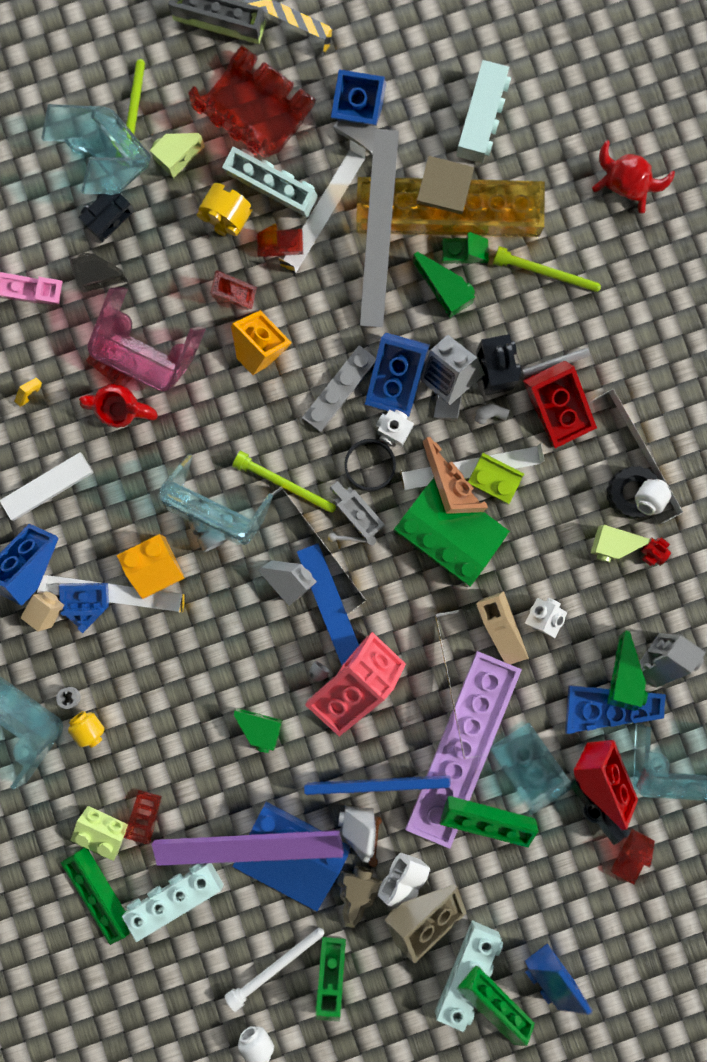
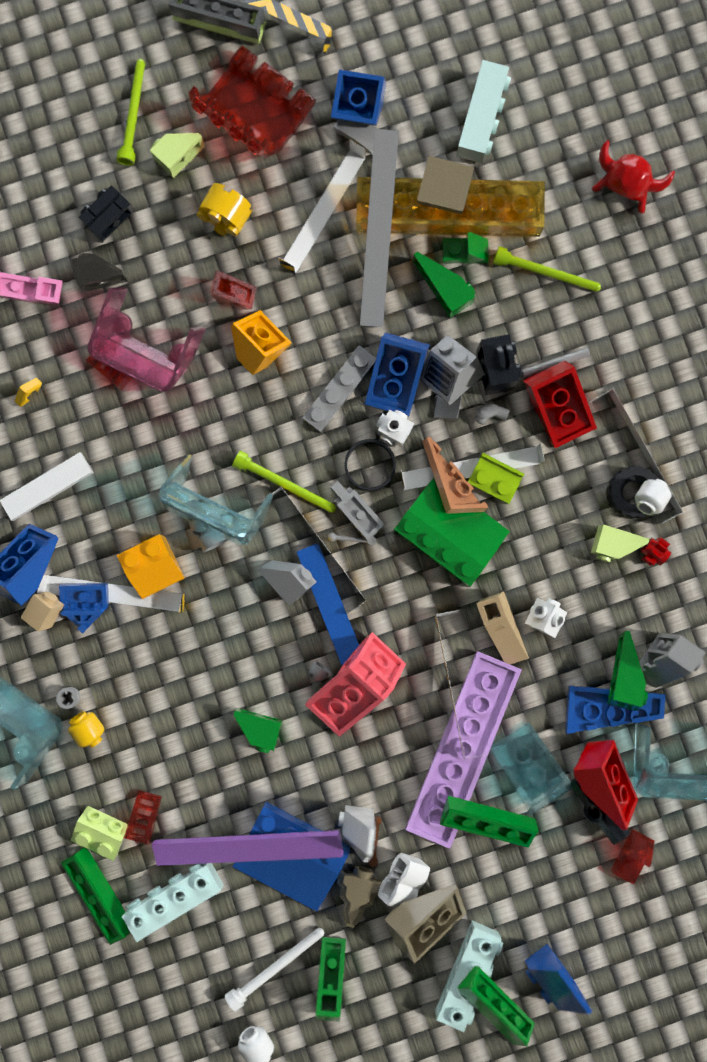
(98, 130): clear light blue windscreen -> none
(117, 406): red piece -> none
(270, 182): light aqua brick -> none
(279, 242): clear red slope -> none
(376, 785): blue tile -> none

